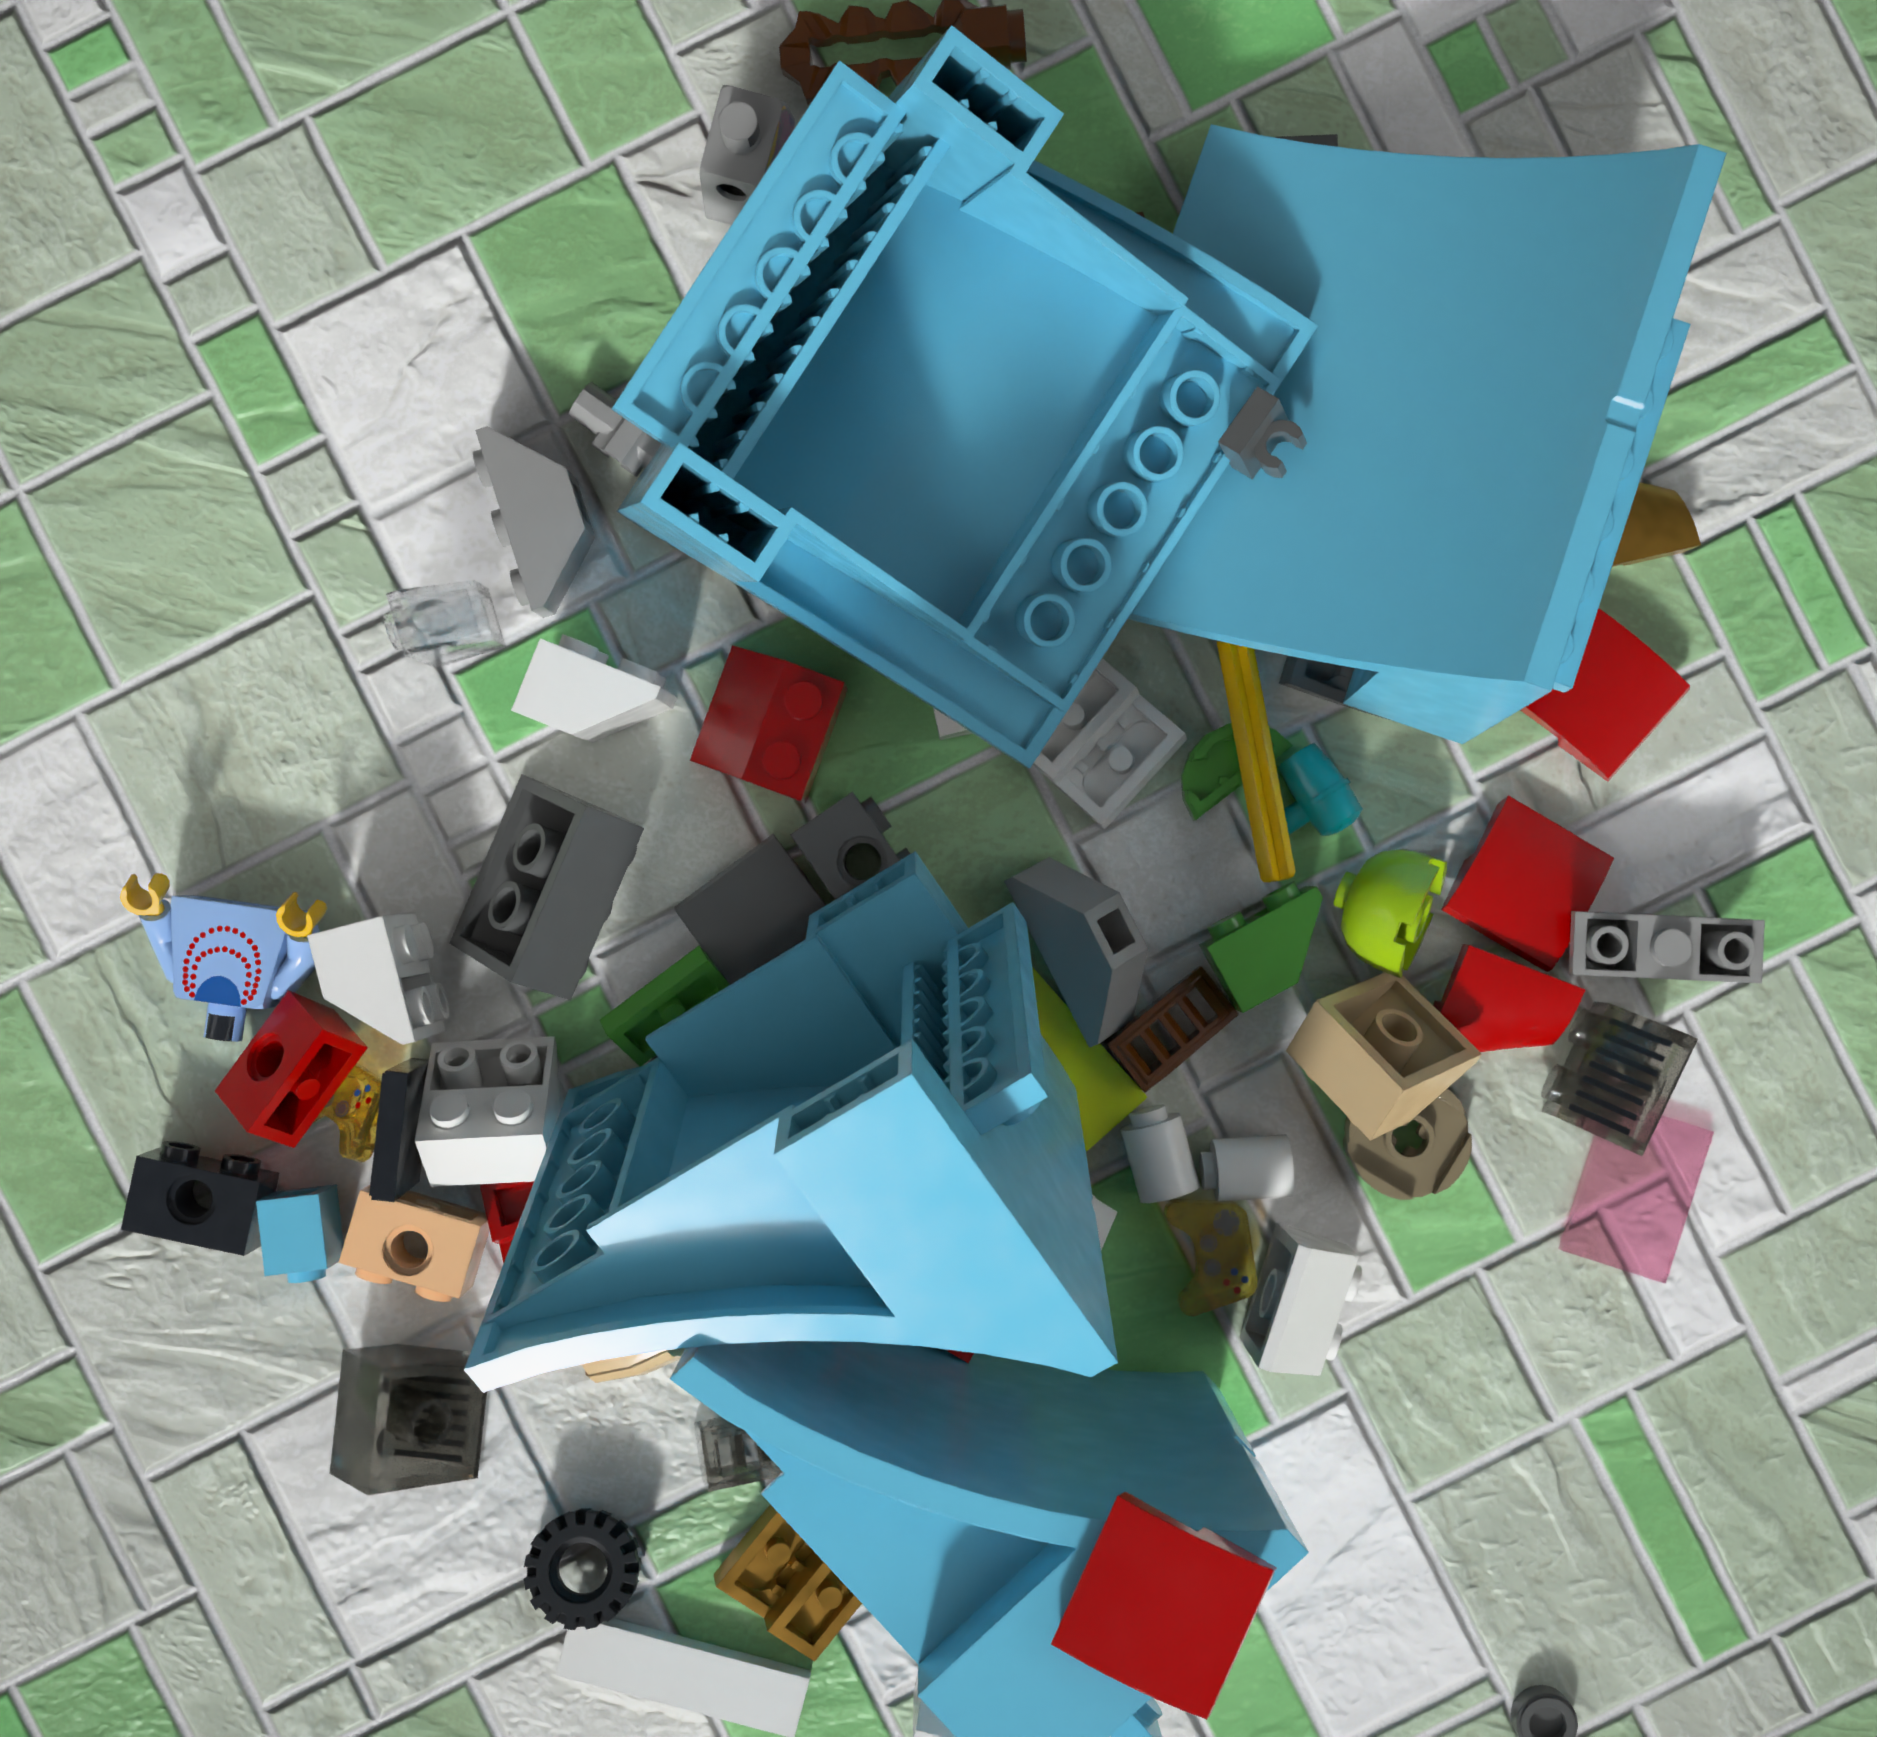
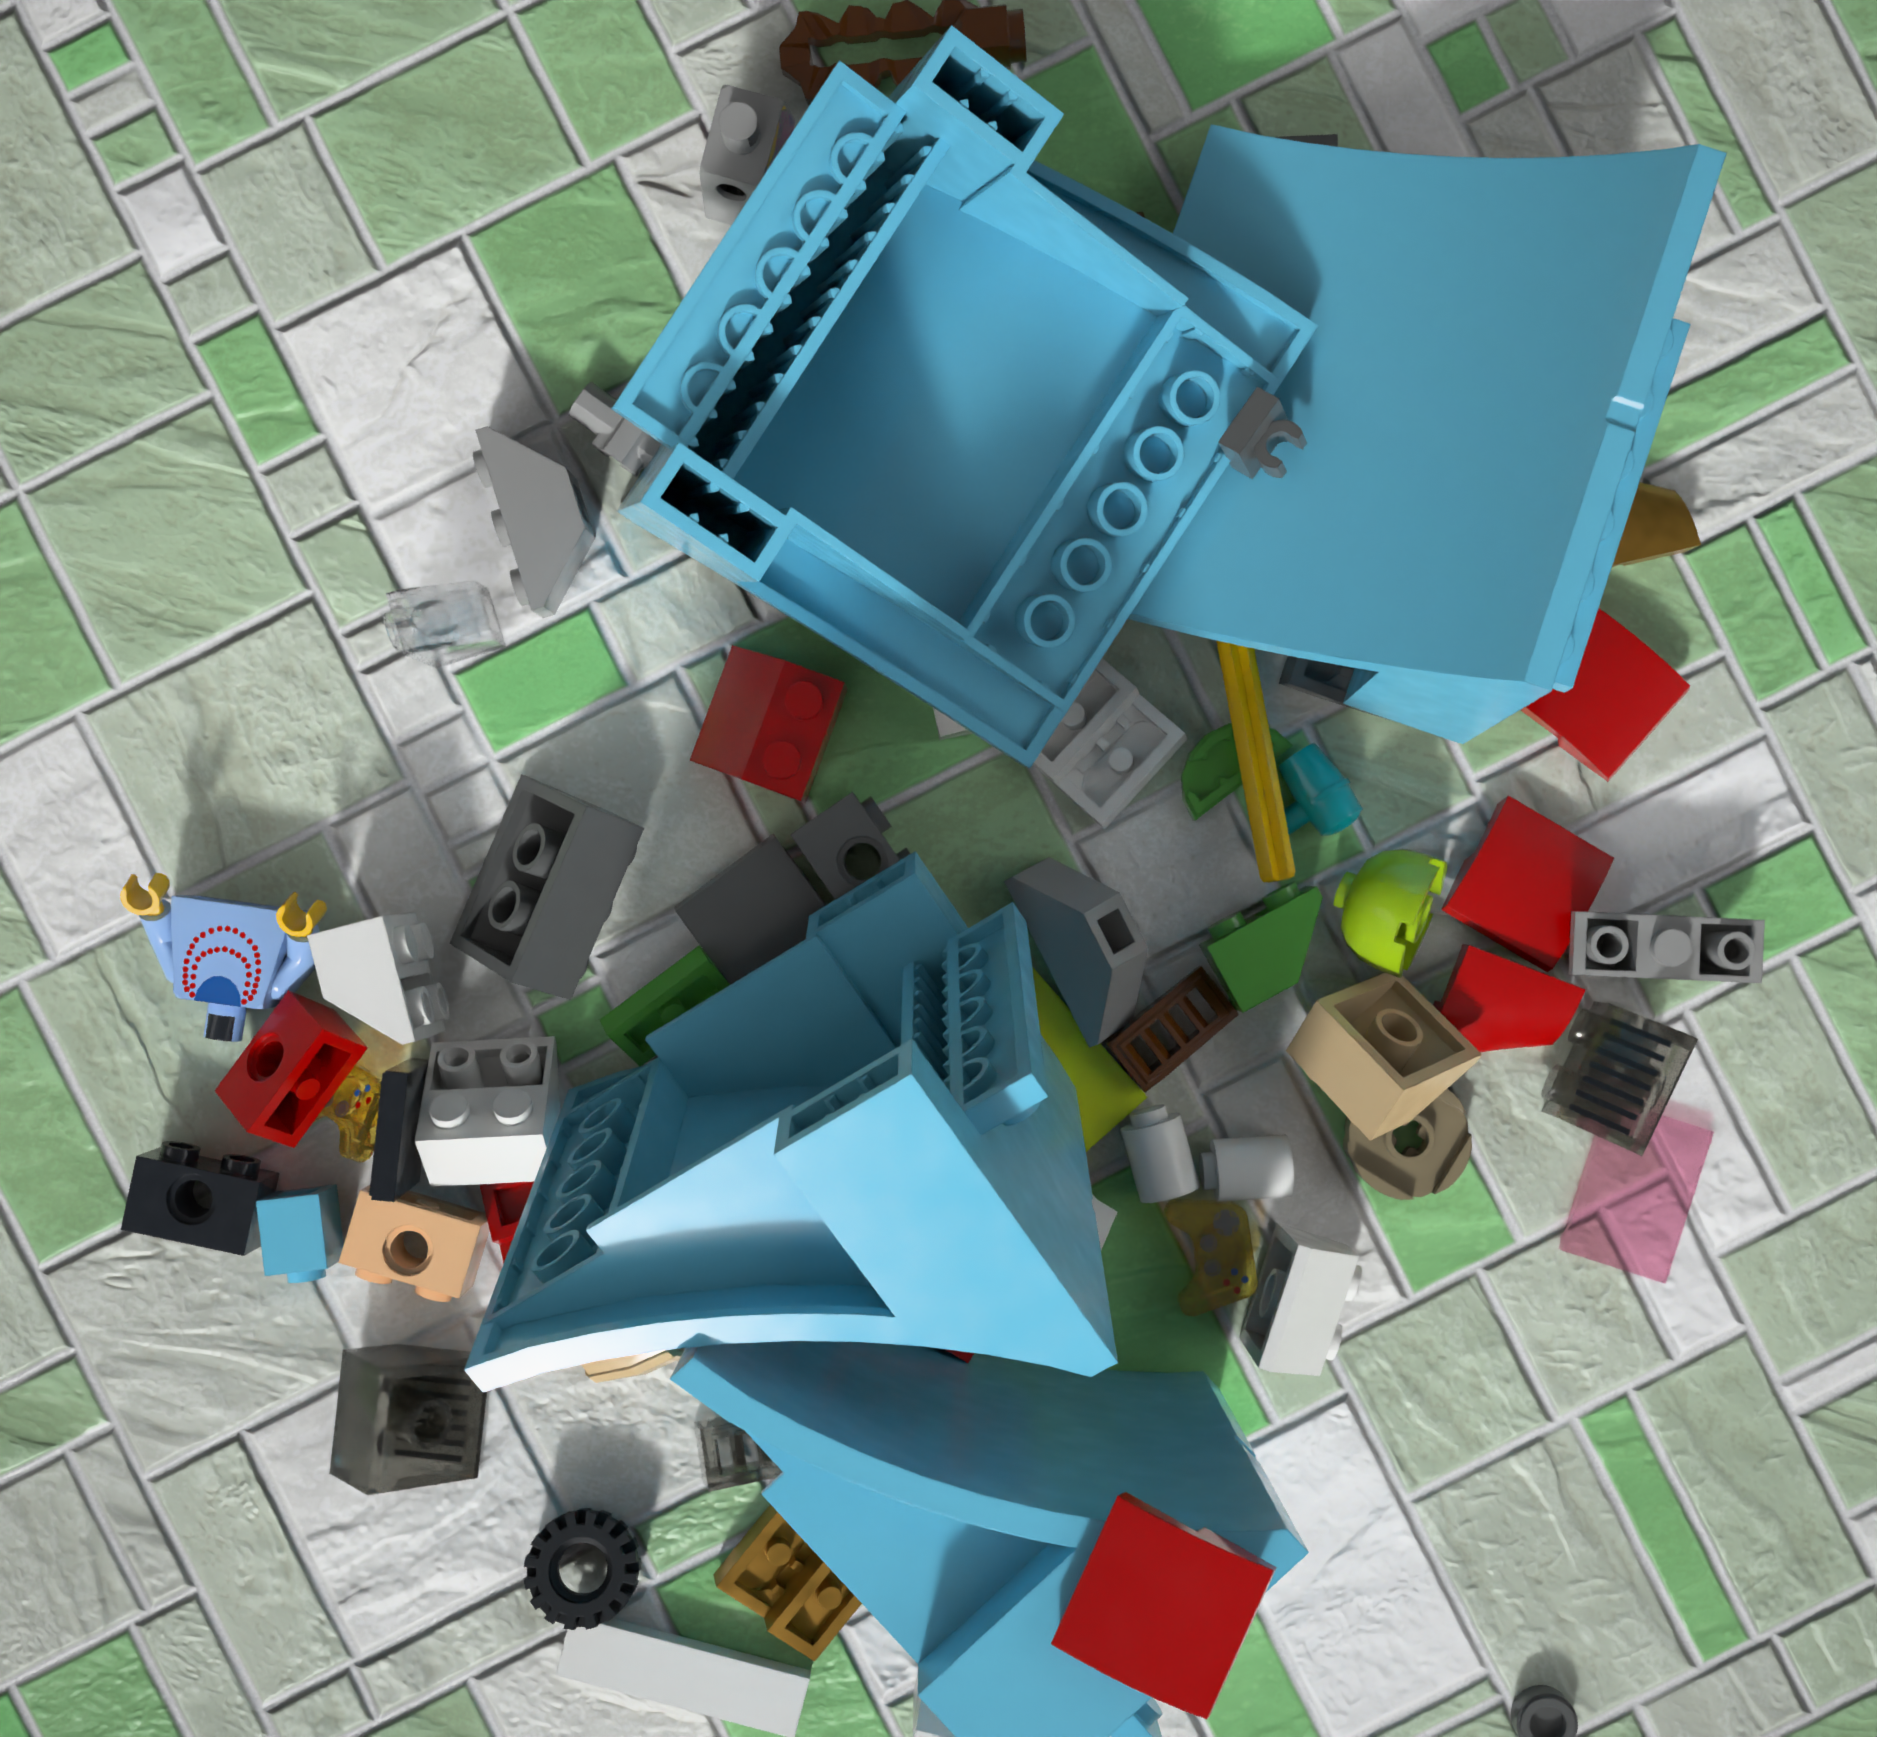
(583, 696): white slope -> none

